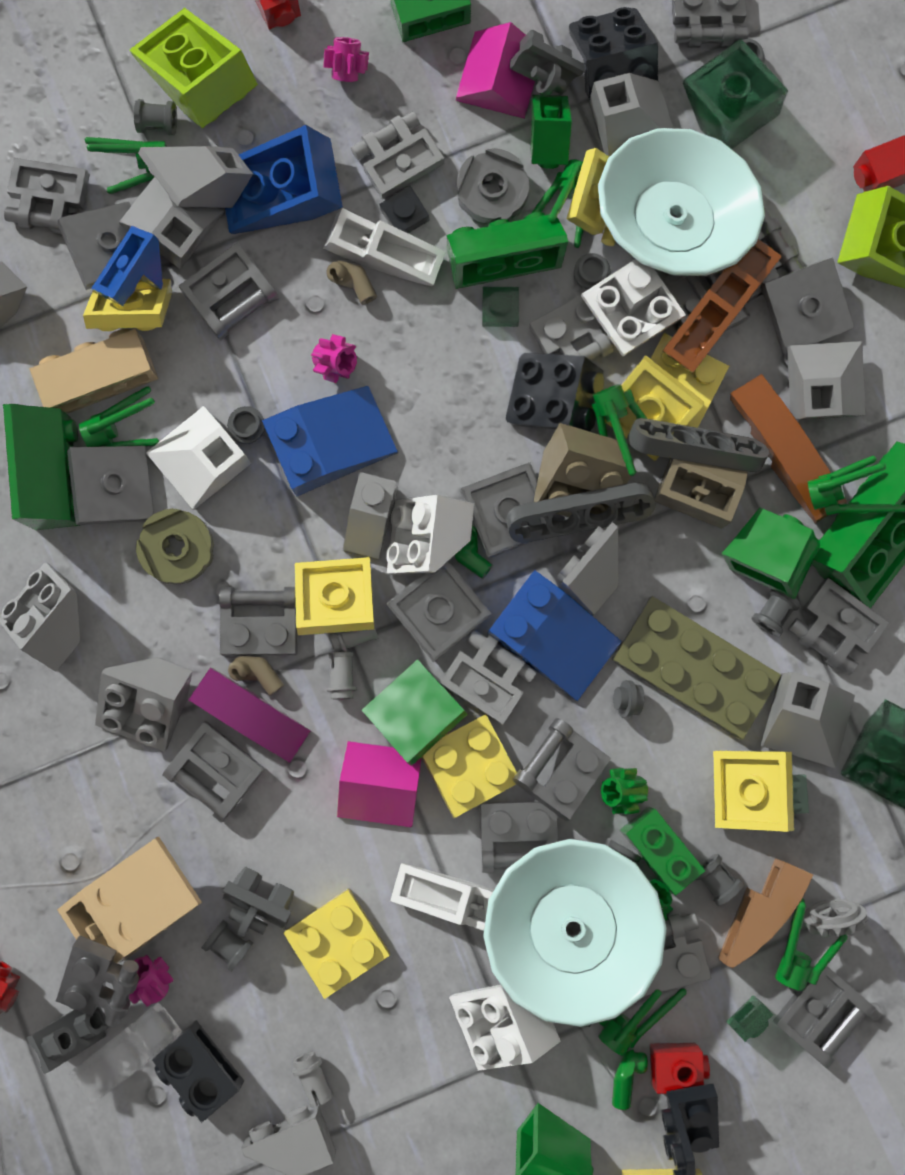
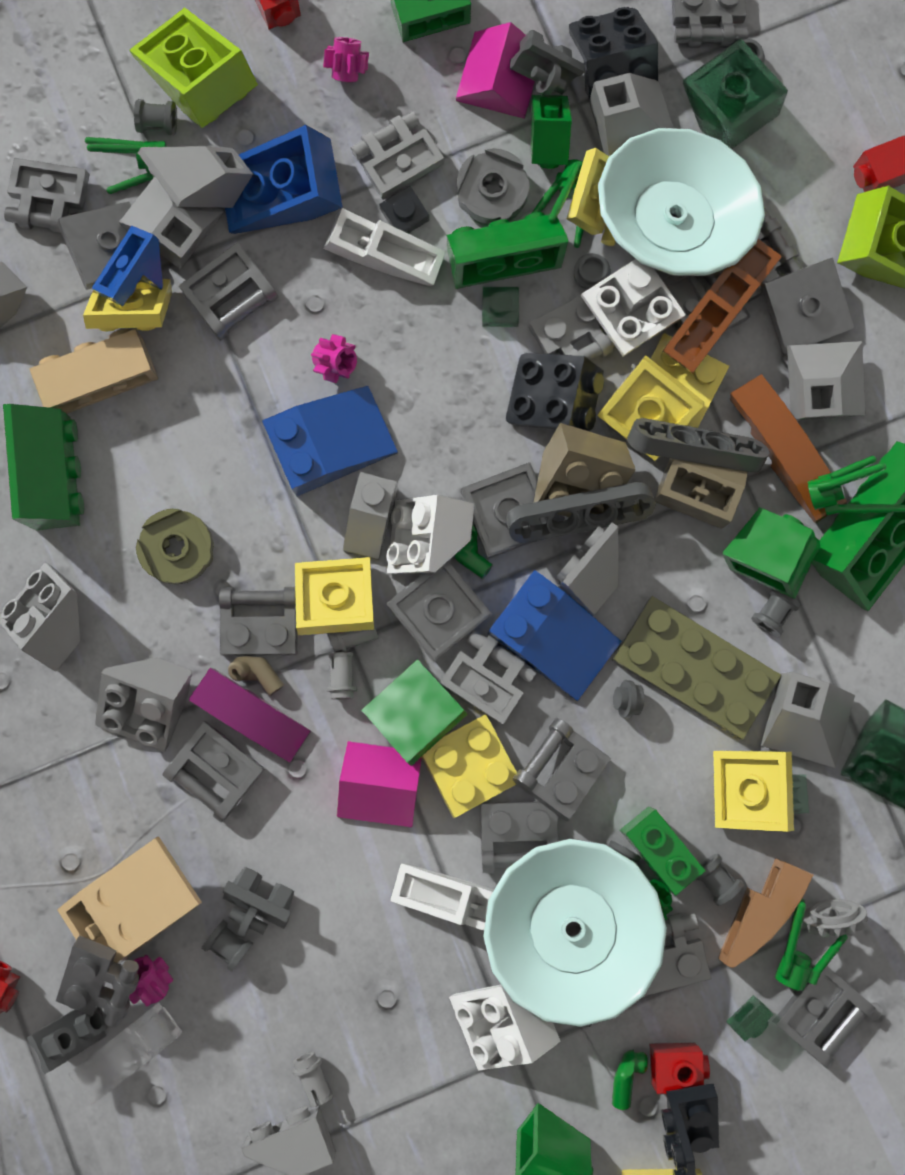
(101, 427): green plant -> none
(110, 484): flat silver plate -> none
(198, 458): white slope -> none
(207, 1065): black brick -> none
(246, 425): dark grey plate -> none
(336, 943): light yellow plate -> none
(354, 277): dark tan arm -> none
(612, 405): green plant -> none
(624, 791): green gear -> none
(624, 1033): green plant -> none
(846, 617): flat silver plate -> none

